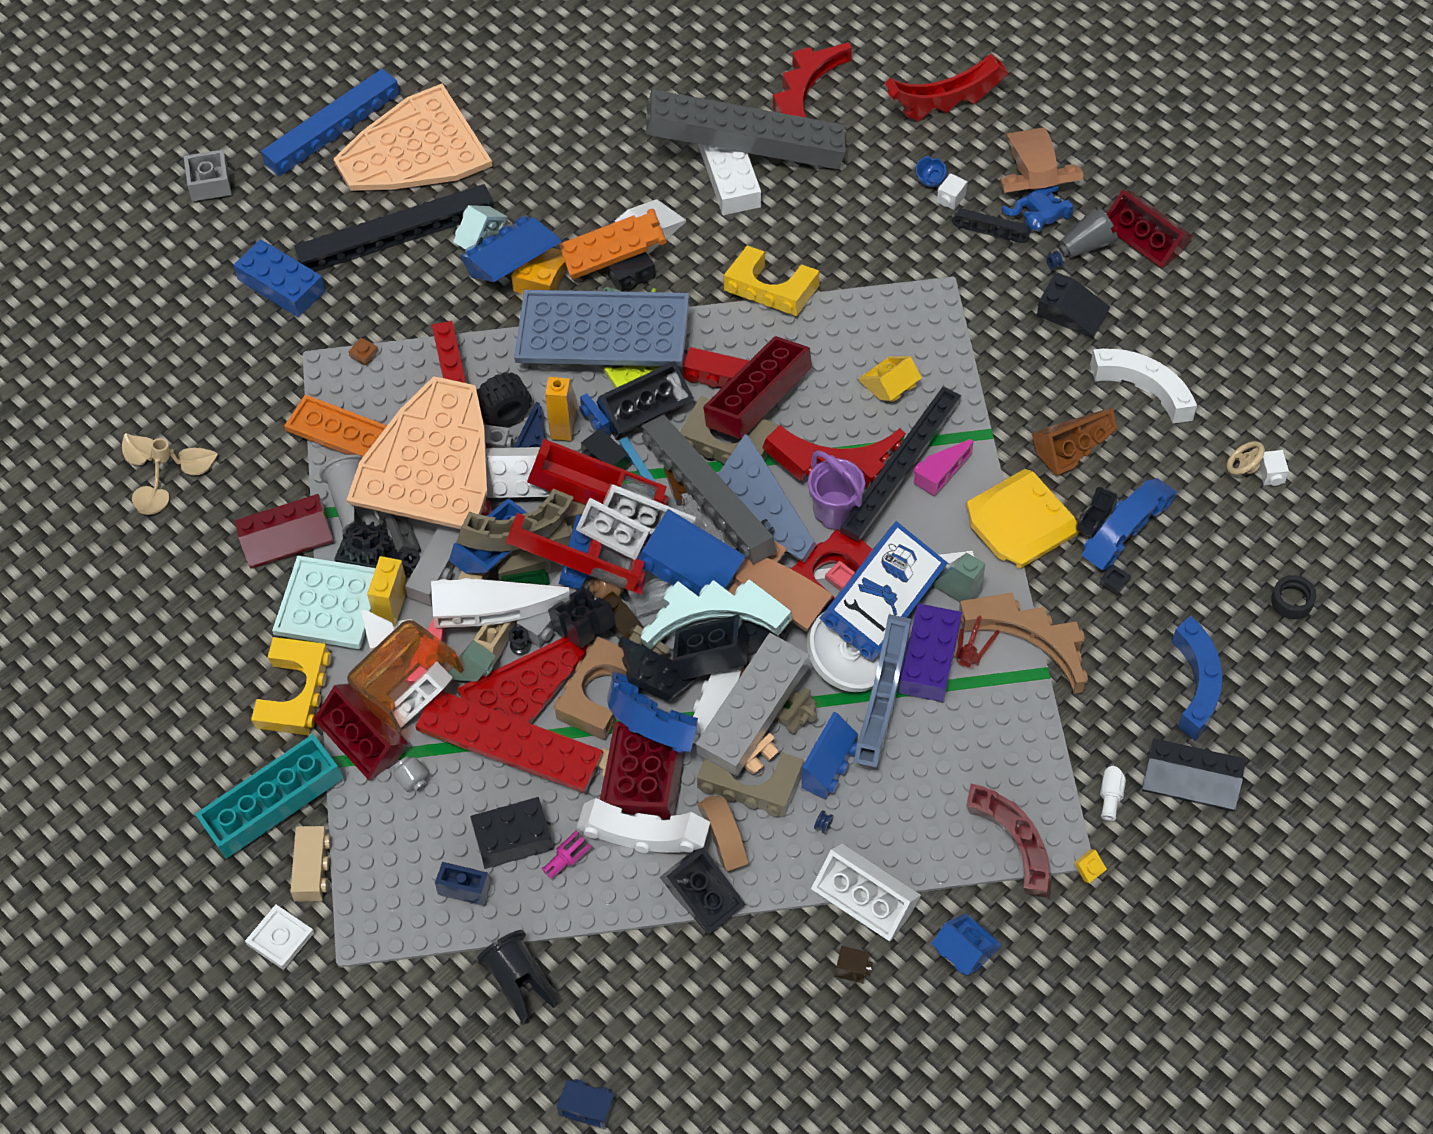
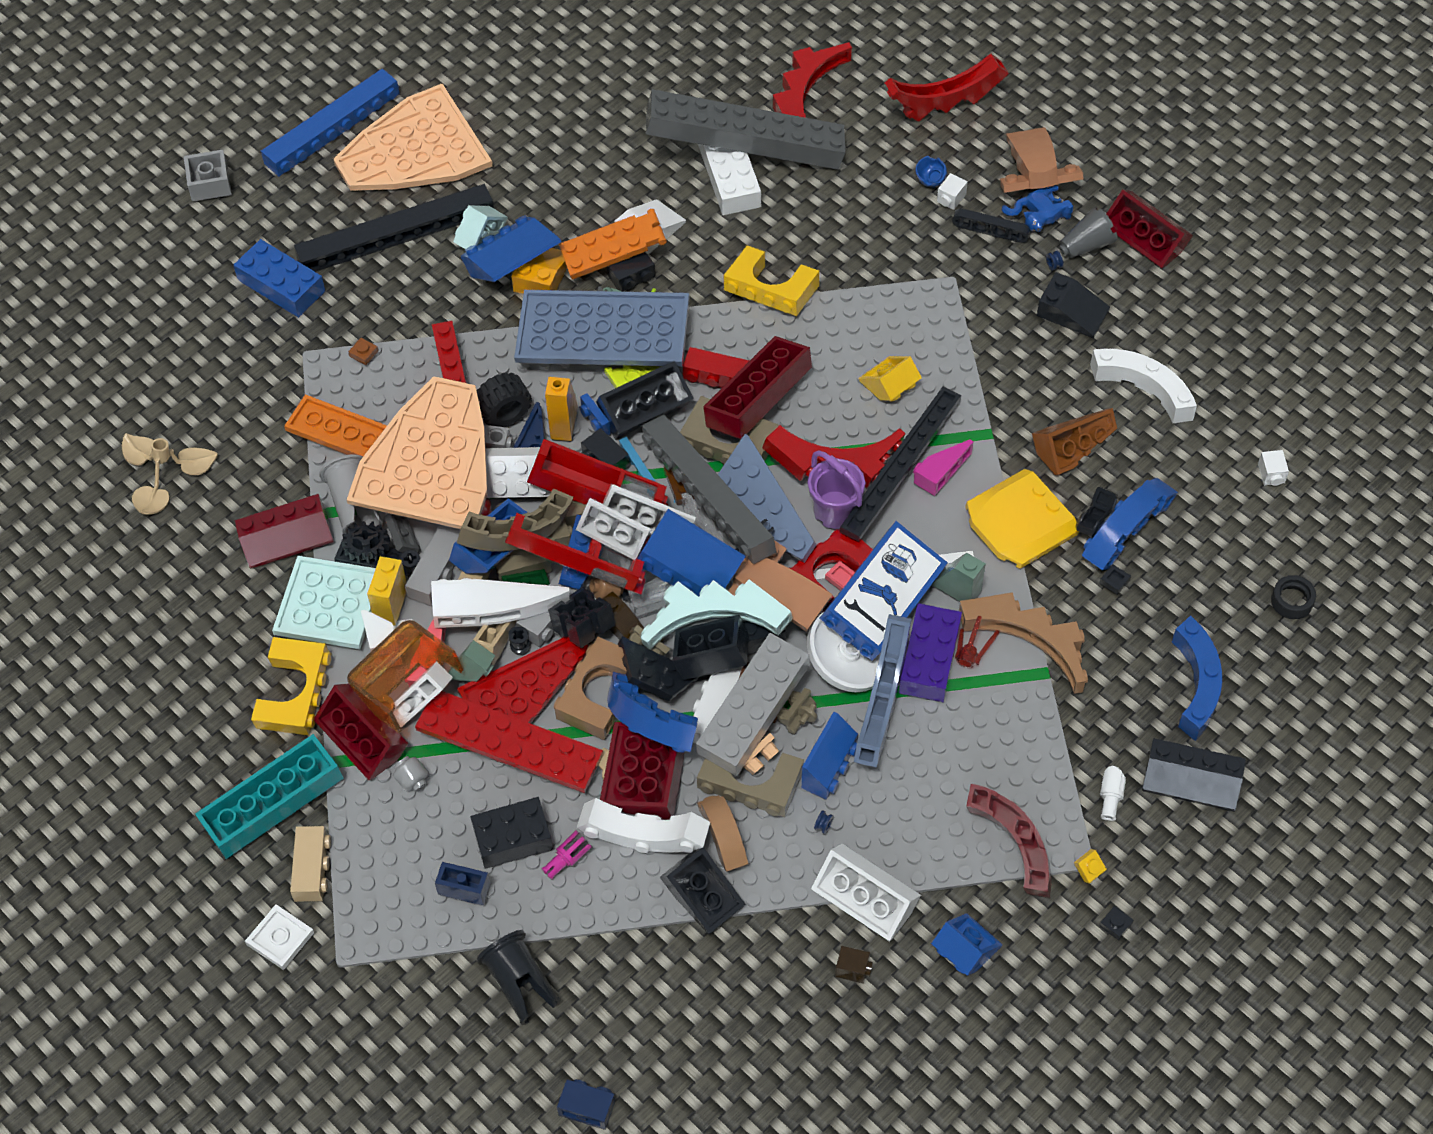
(1116, 922): none -> black plate
(1248, 461): tan piece -> none

